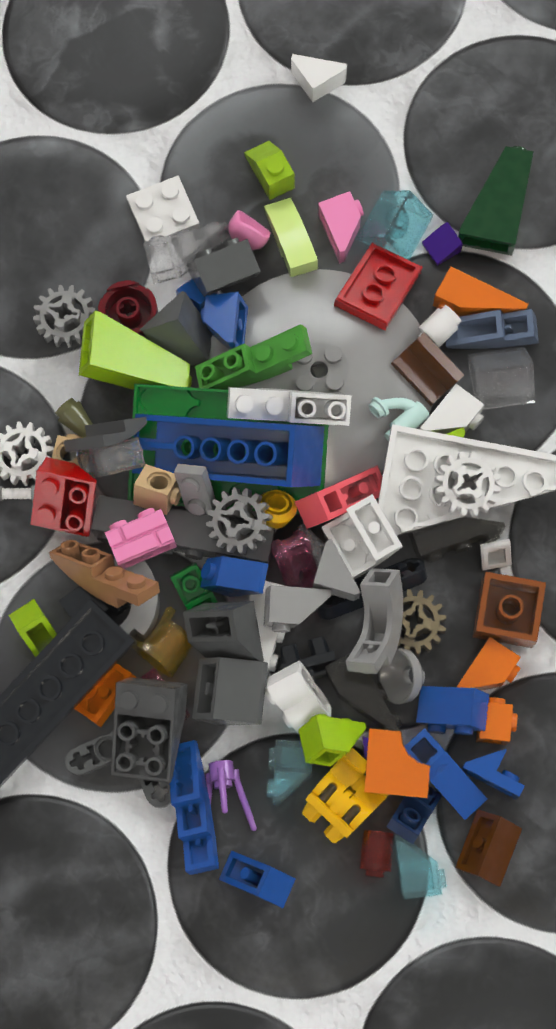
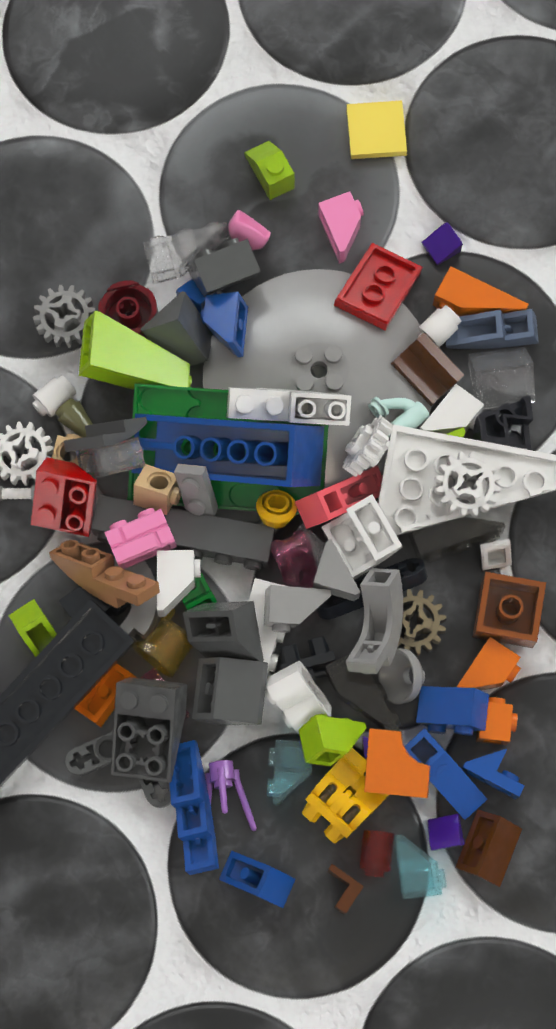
(52, 396): none -> white brick
(162, 209): white plate -> none
(176, 577): none -> white slope
(233, 576): blue slope -> none
(241, 509): light grey gear -> none
(256, 363): bright green slope -> none
(291, 237): yellowish green slope -> none
(317, 75): white slope -> none
(350, 893): none -> reddish brown panel
(367, 446): none -> white gear
(376, 129): none -> light yellow tile
(396, 223): clear light blue slope -> none
(413, 815): dark blue slope -> none
(445, 832): none -> dark purple slope
(498, 208): dark green slope -> none
(506, 425): none -> black slope

